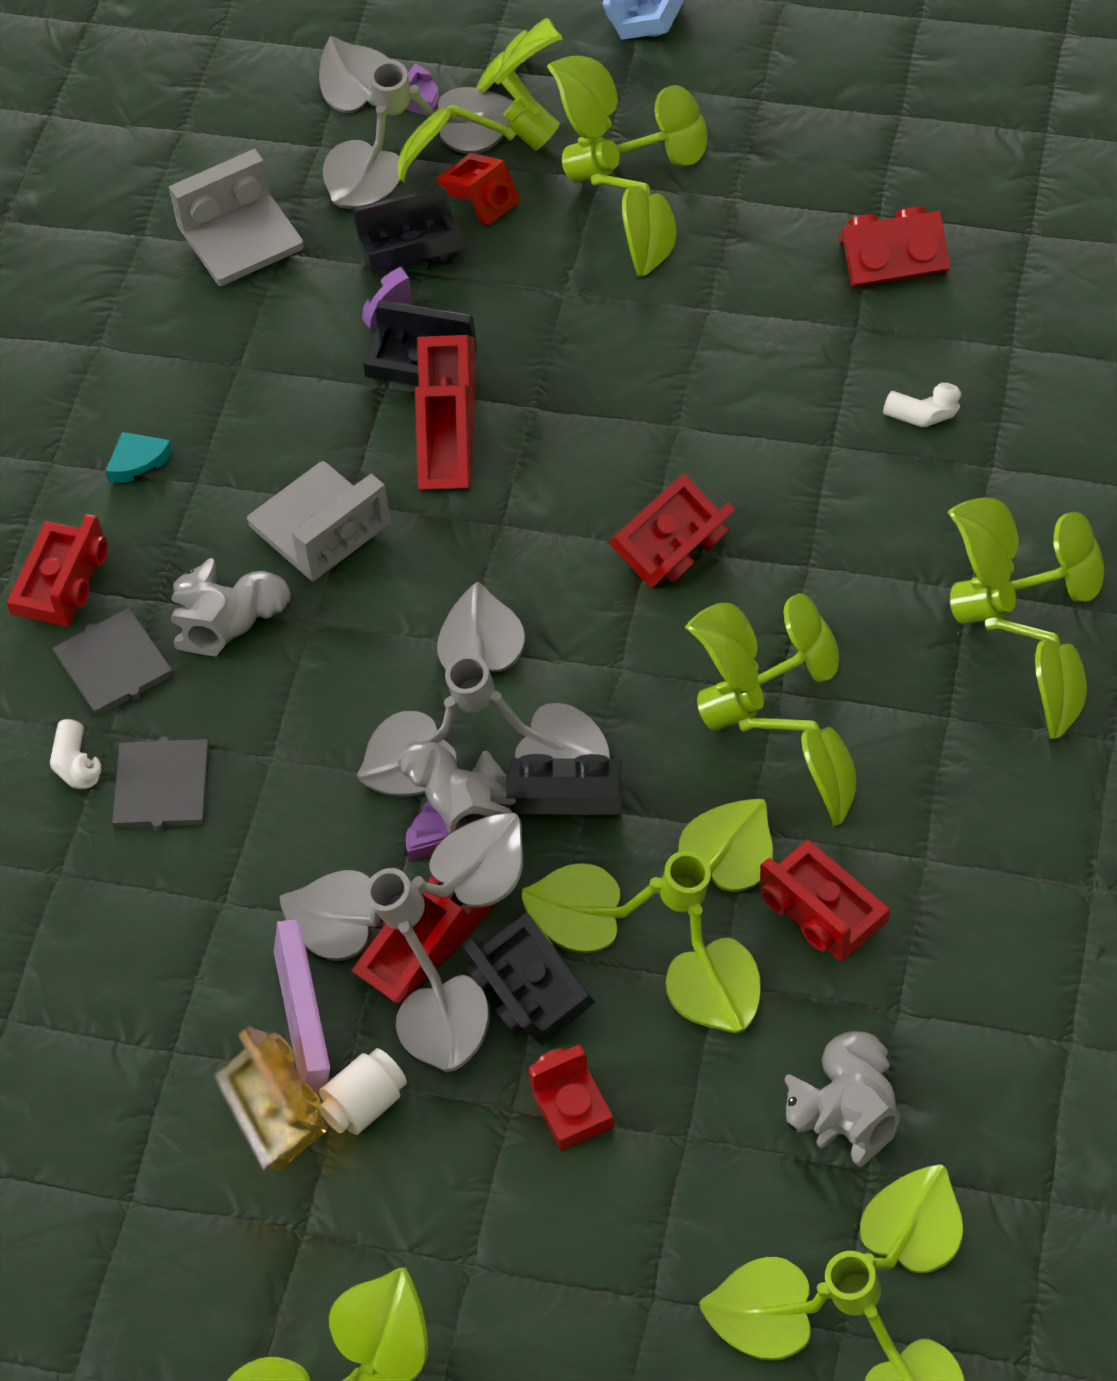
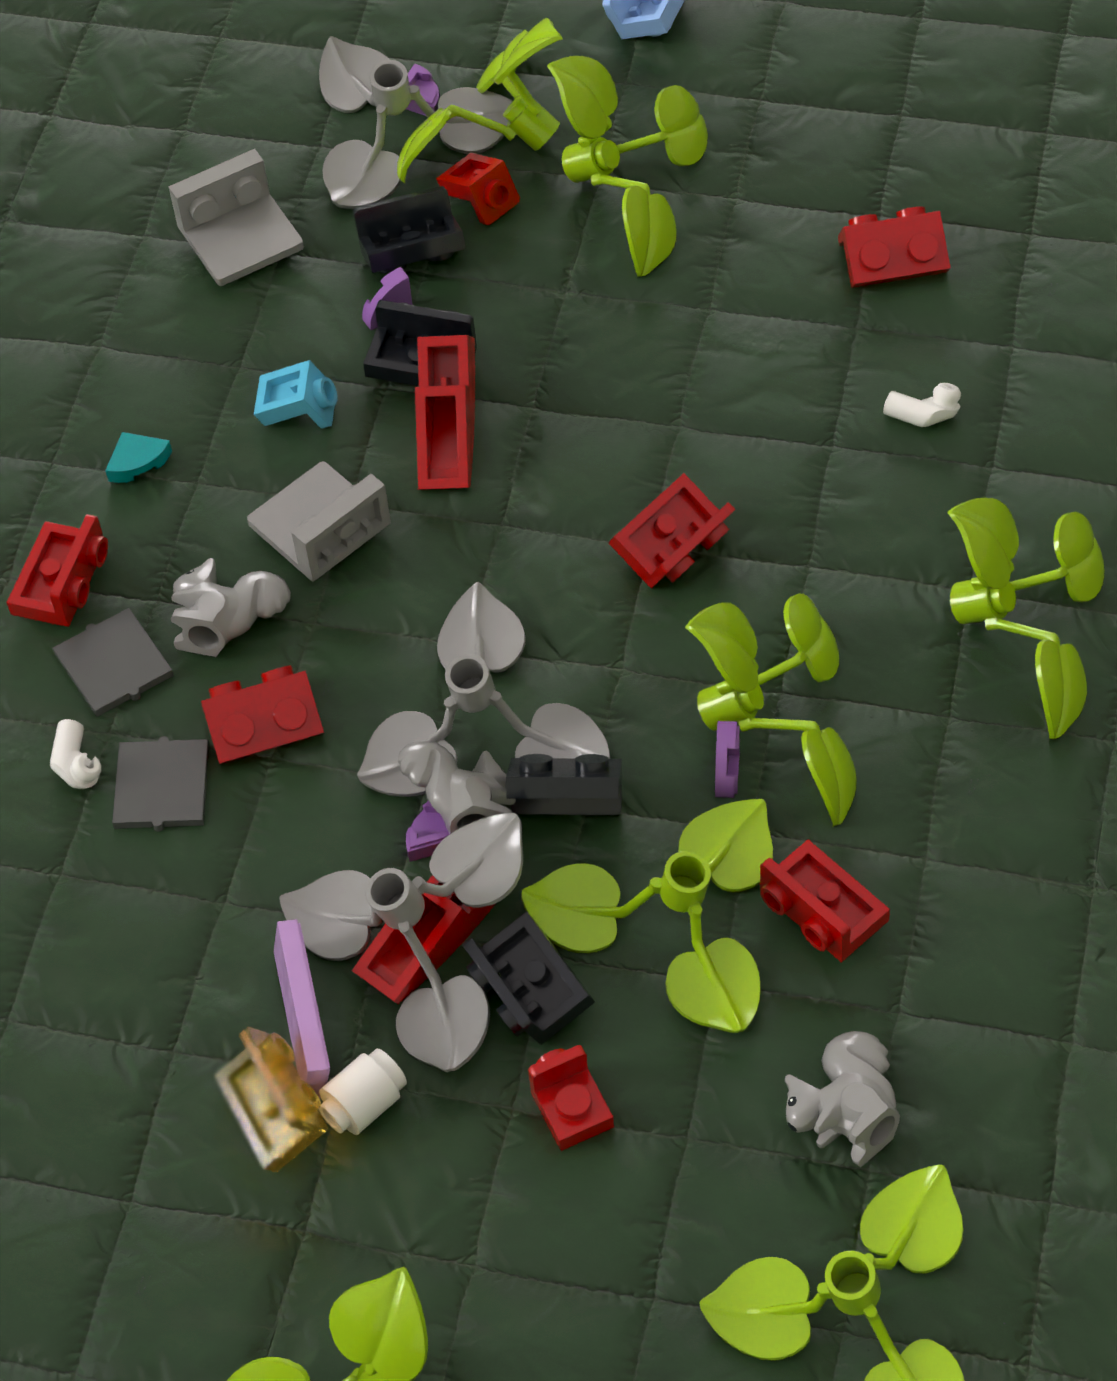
(261, 715): none -> red bracket
(294, 393): none -> medium azure bracket
(727, 759): none -> medium lavender tile

